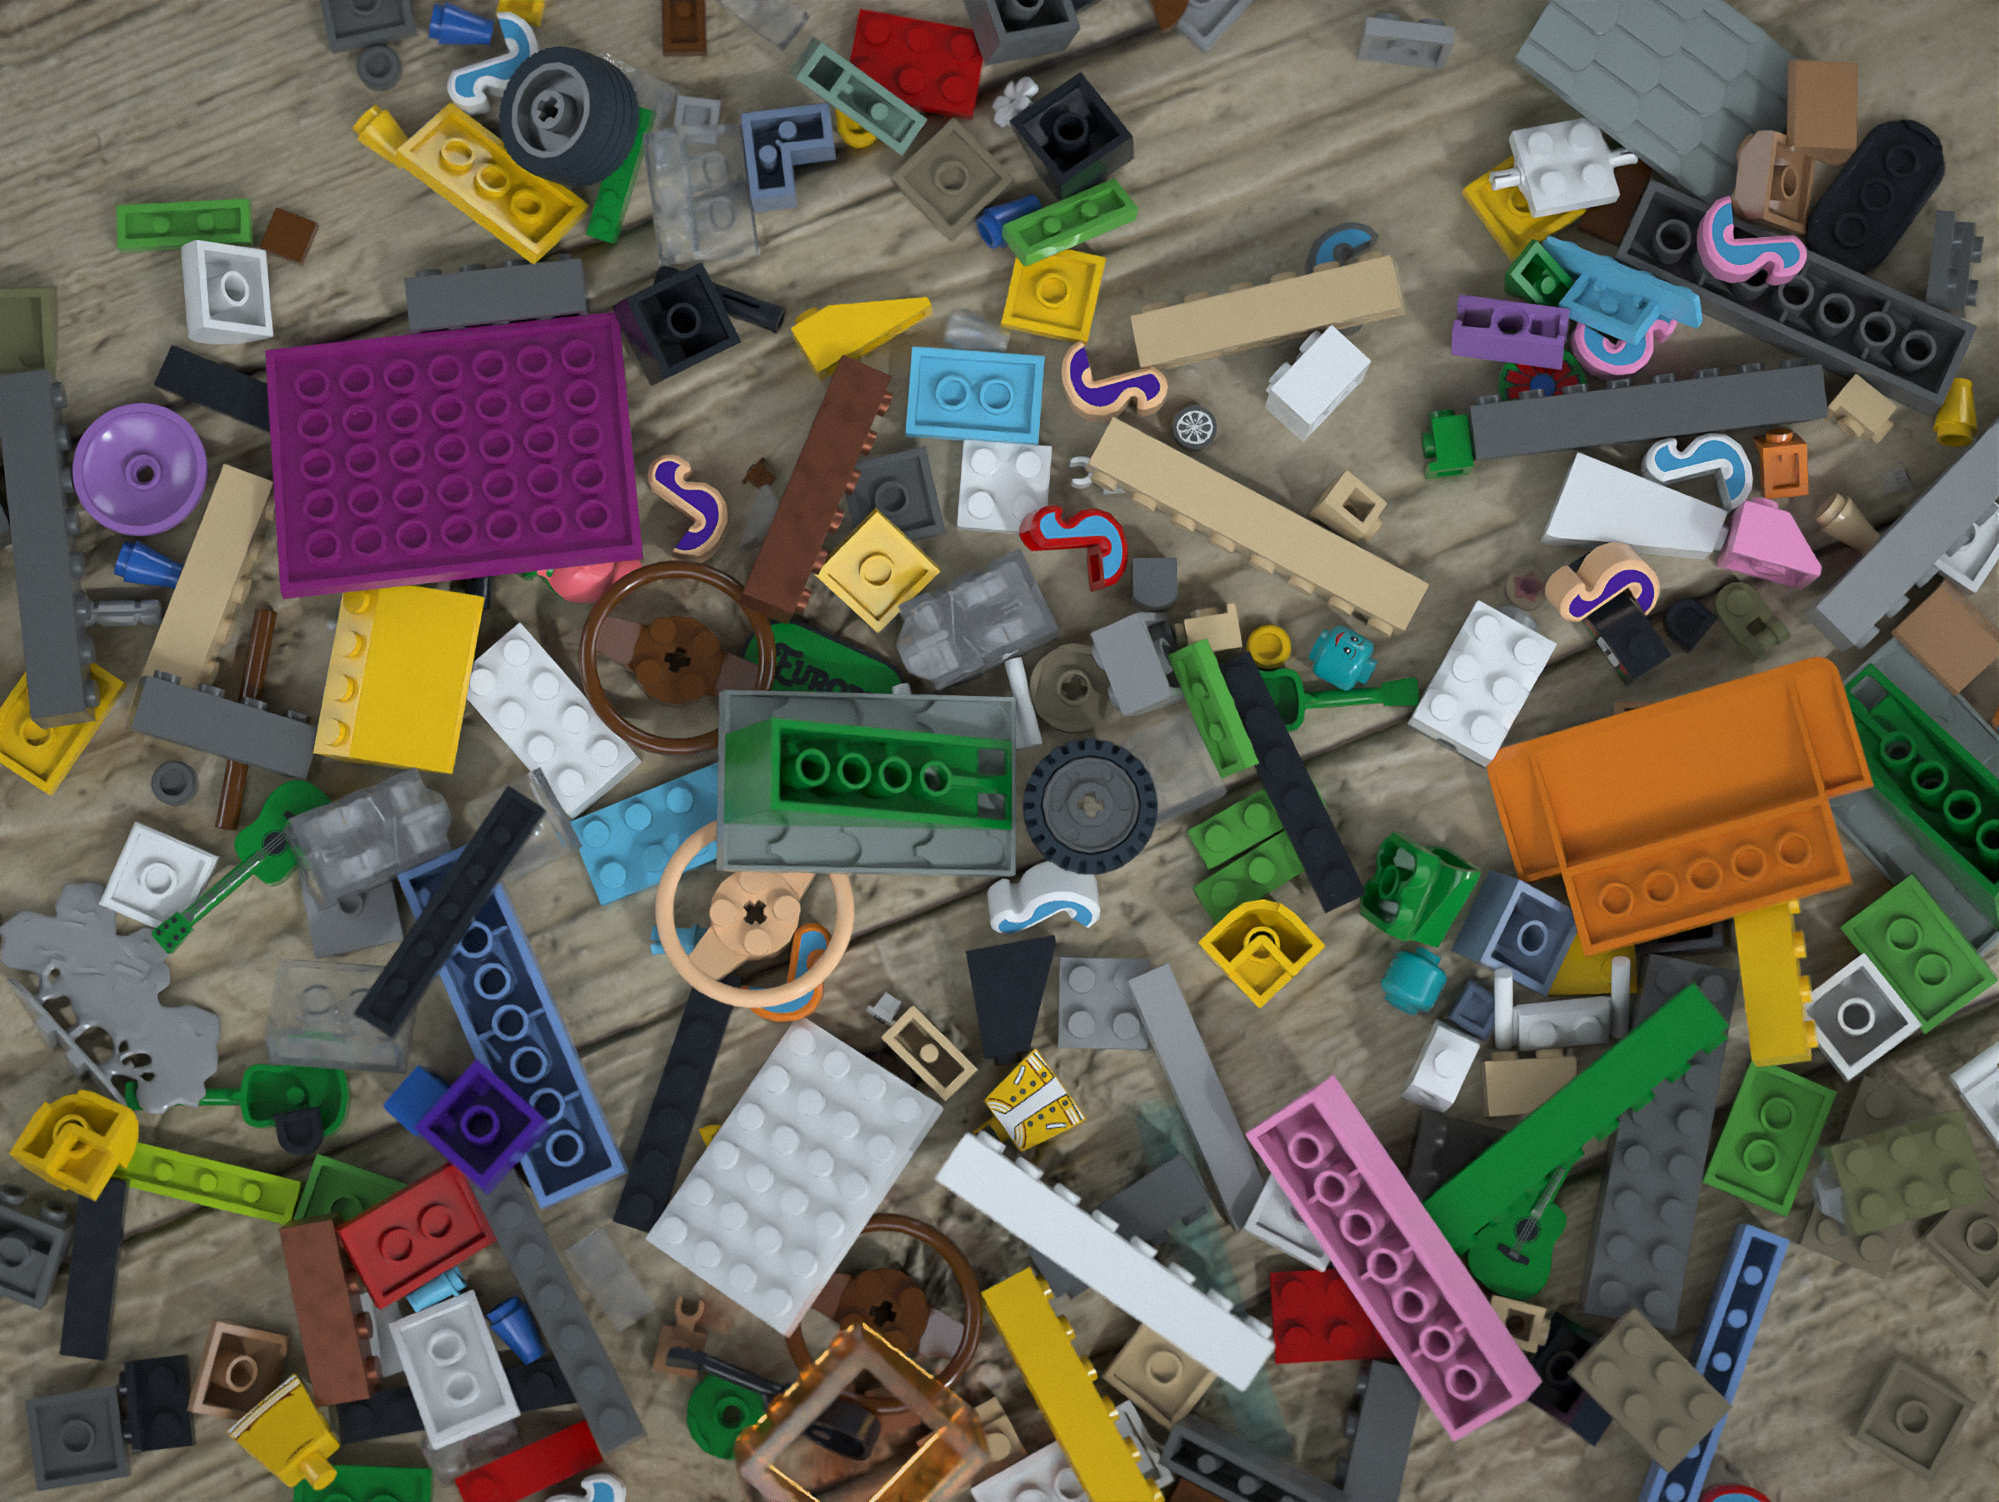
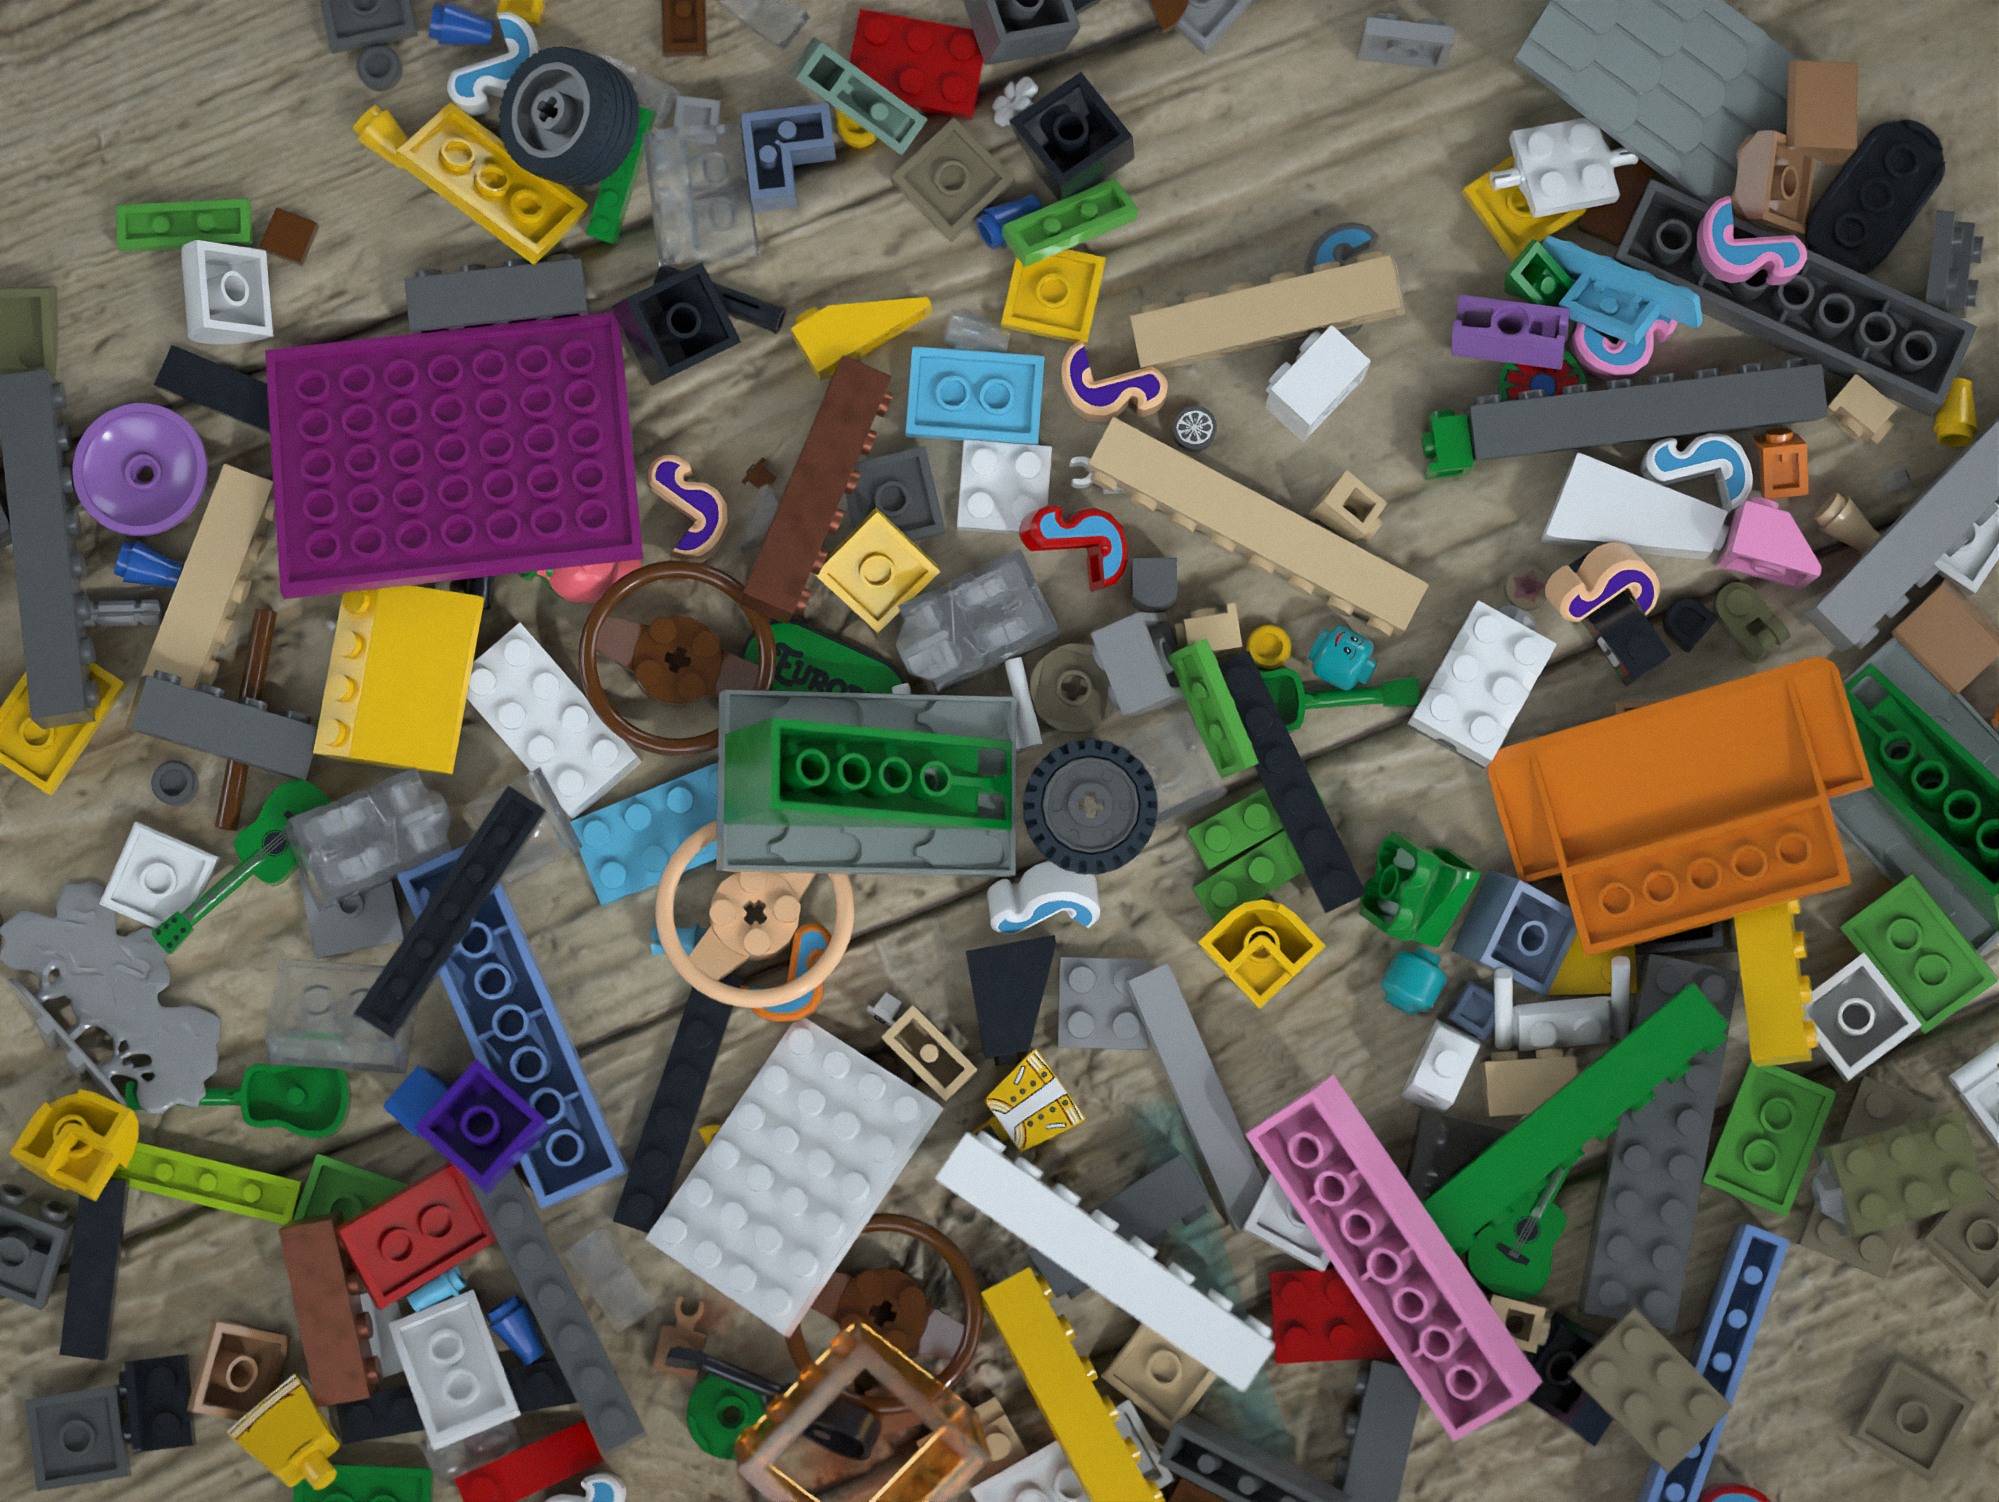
(300, 1130): black tile -> none

